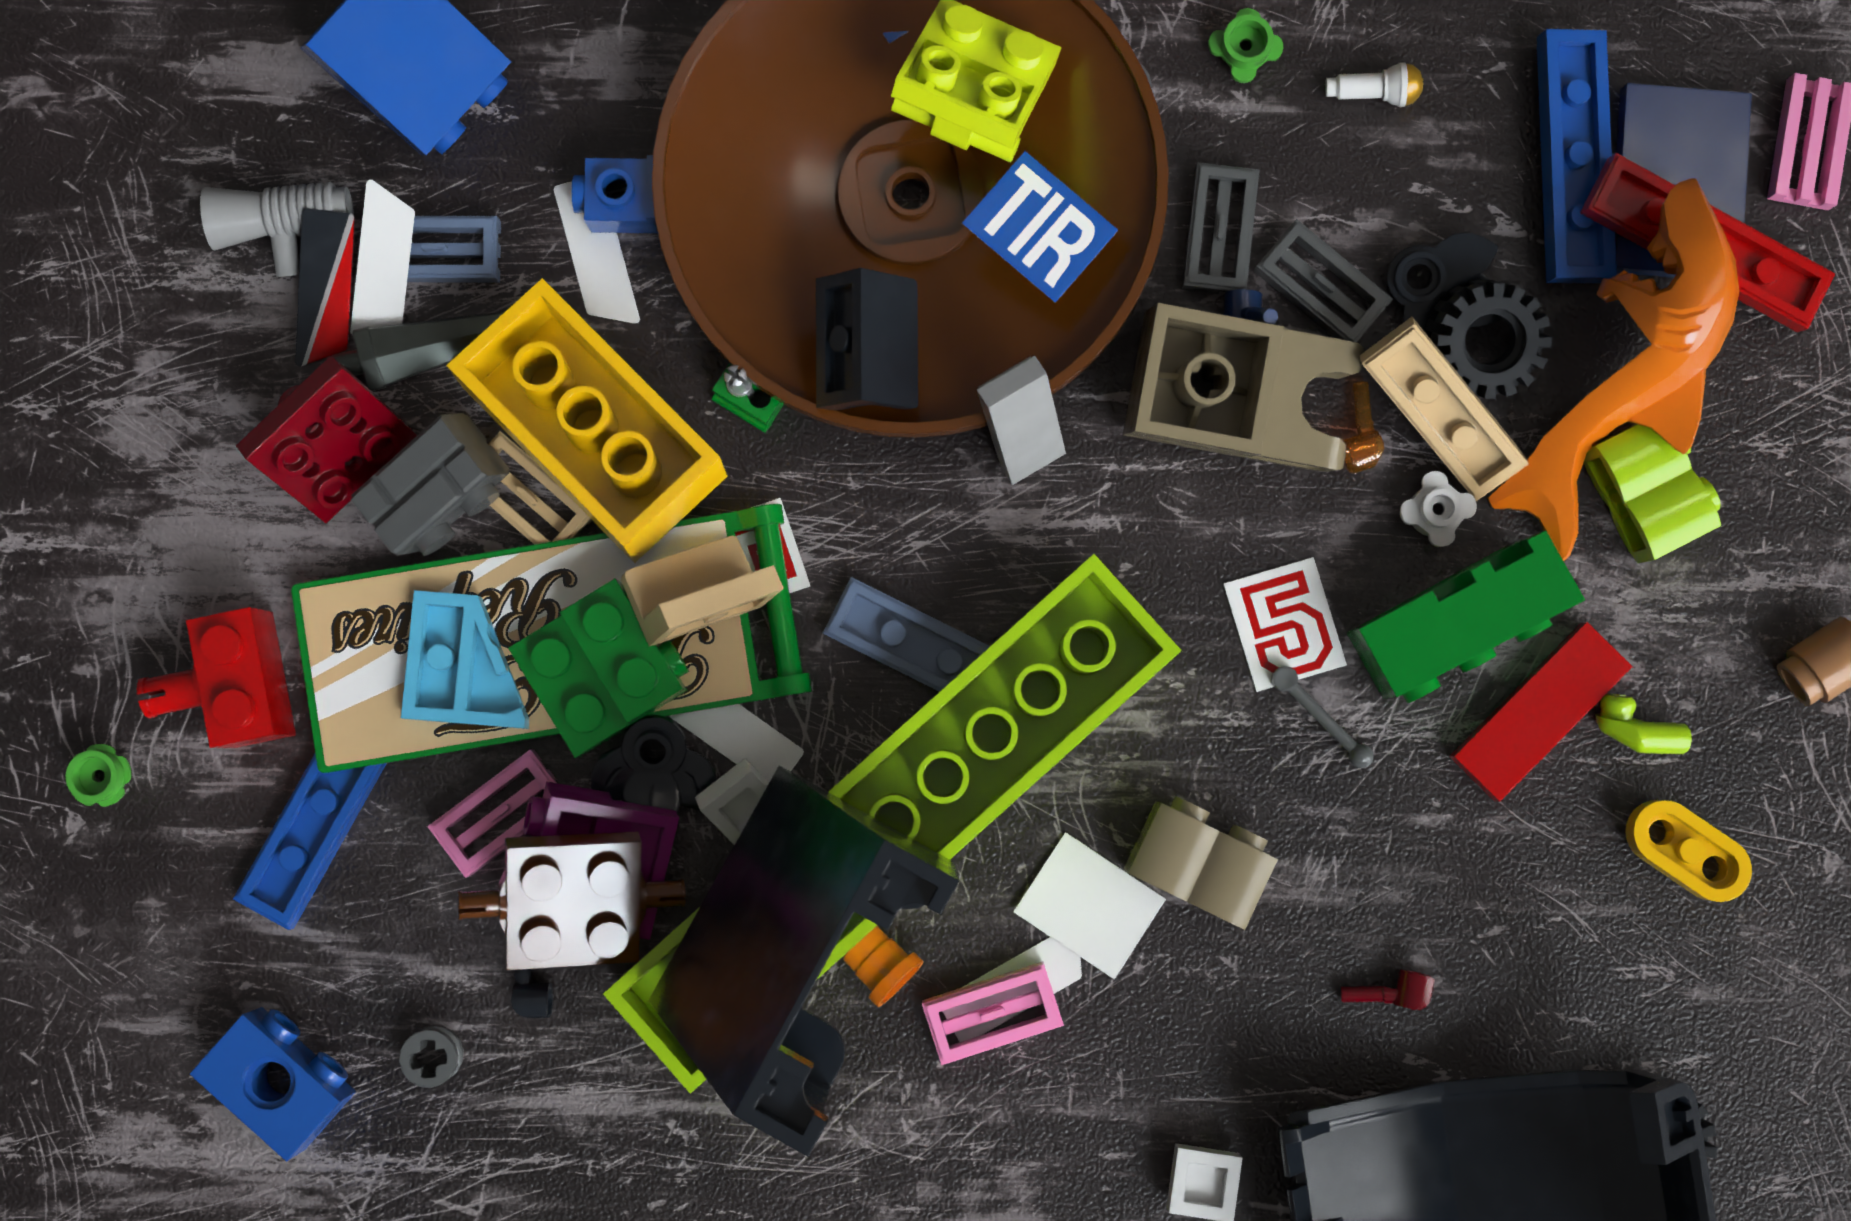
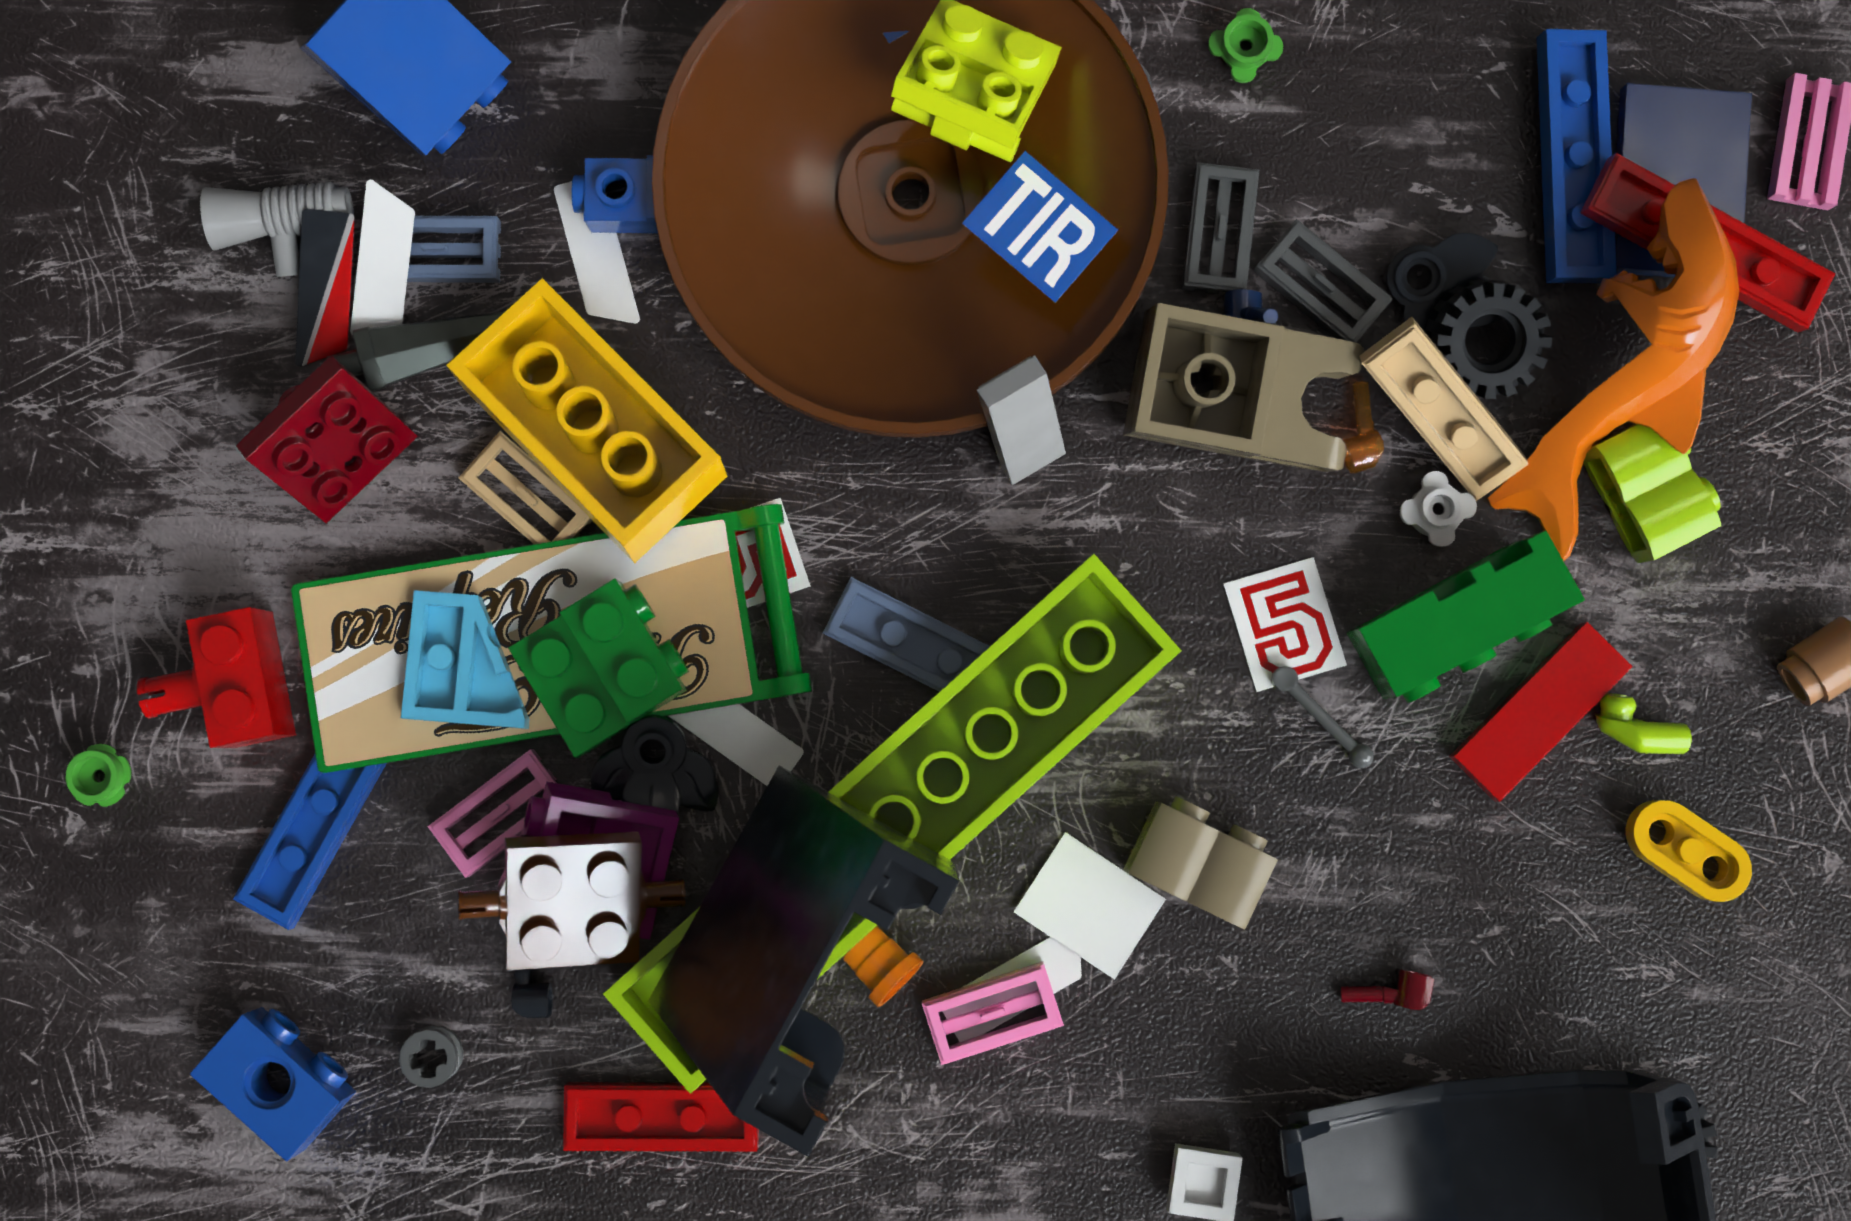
(431, 485): dark grey brick -> none
(651, 1119): none -> red tile
(697, 589): tan panel -> none
(733, 799): white plate -> none
(734, 393): green piece -> none
(866, 340): black panel -> none
(1397, 85): white piece -> none

